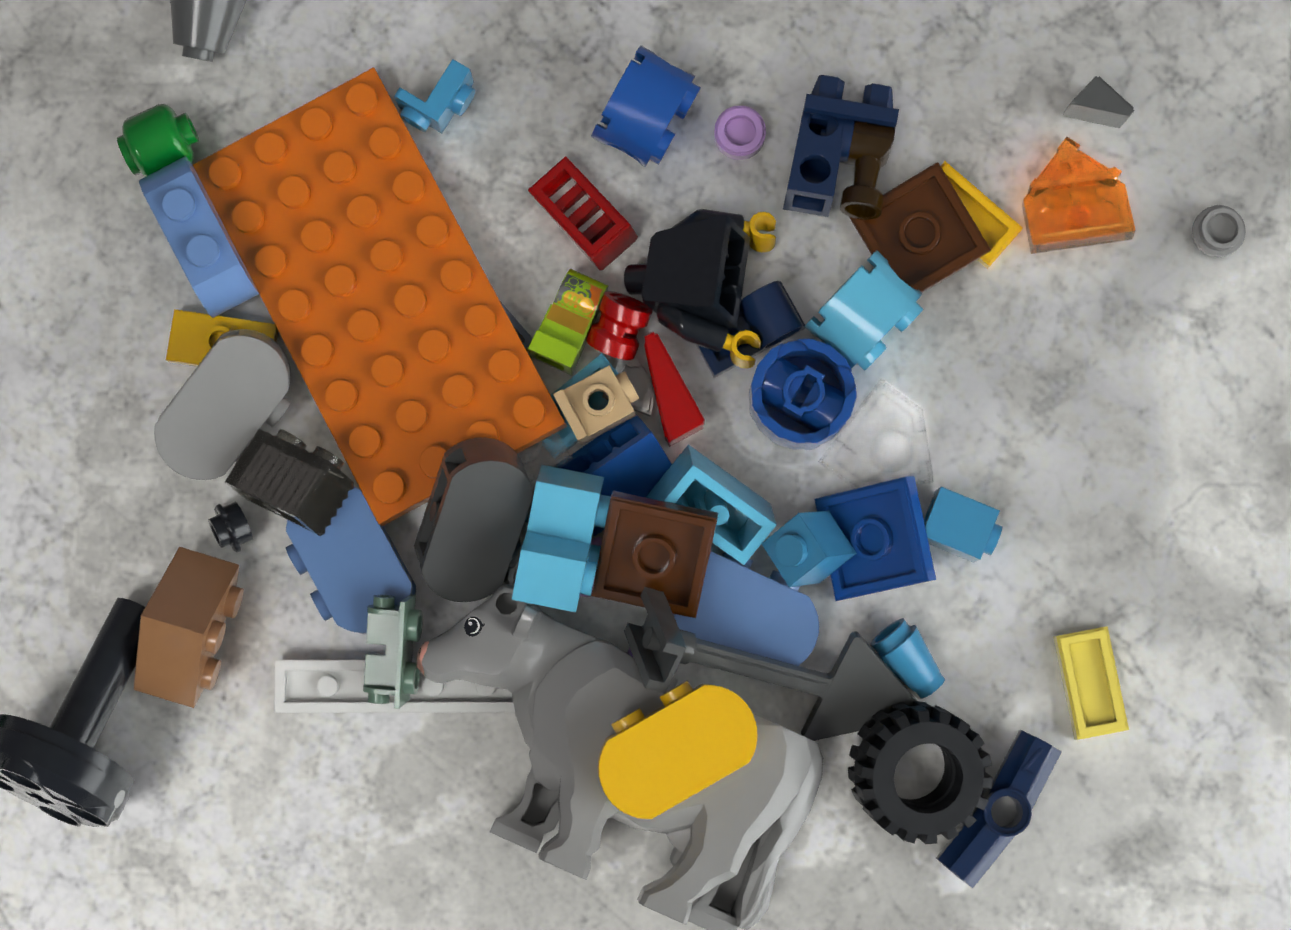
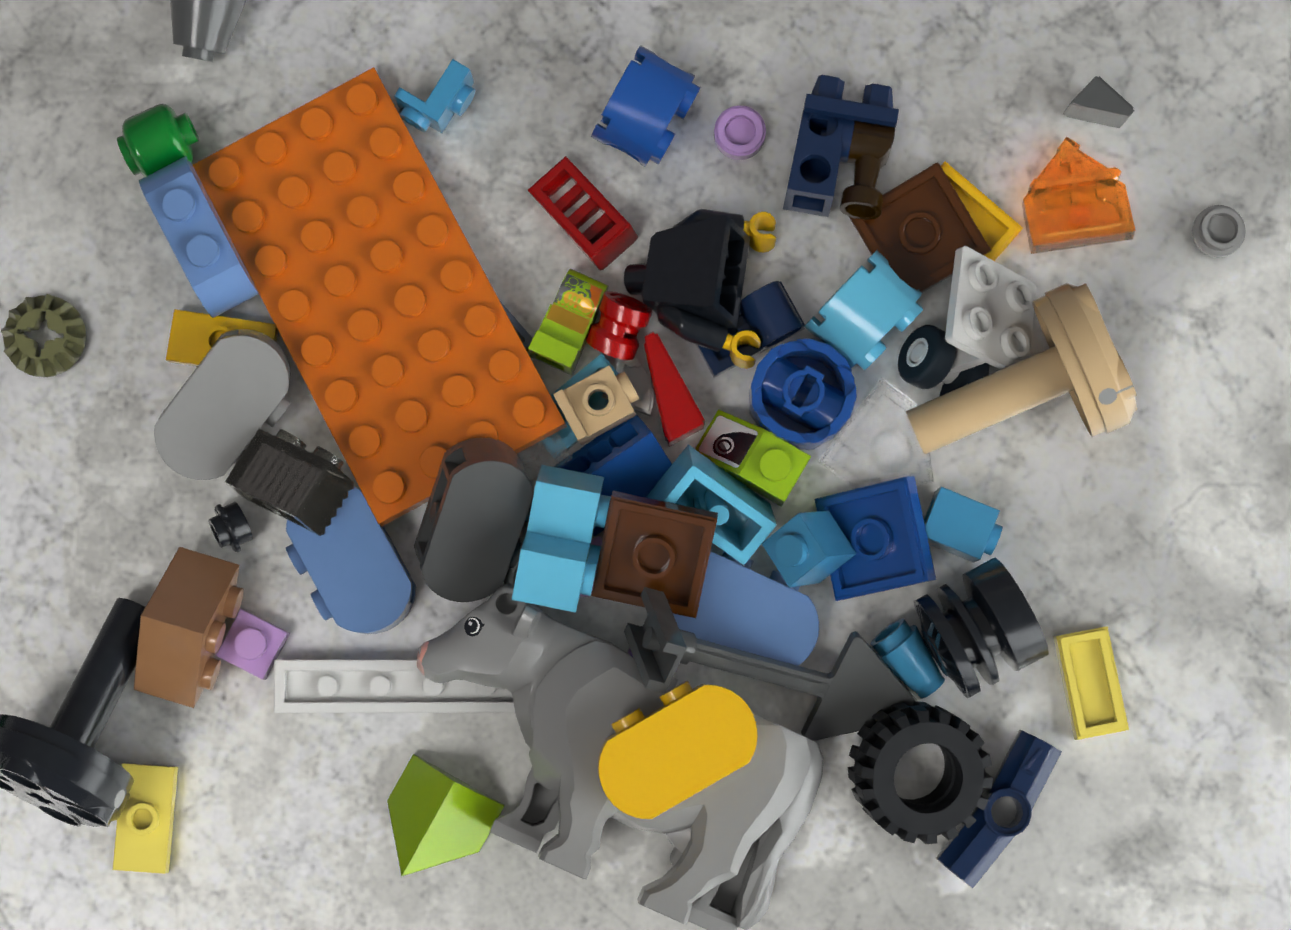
(58, 353): none -> olive gear
(147, 820): none -> light yellow plate
(253, 644): none -> lavender plate
(397, 629): sand green hinge -> none
(437, 817): none -> lime slope
(753, 456): none -> lime slope
(985, 325): none -> white plate
(986, 624): none -> black wheel
(1078, 362): none -> tan piece

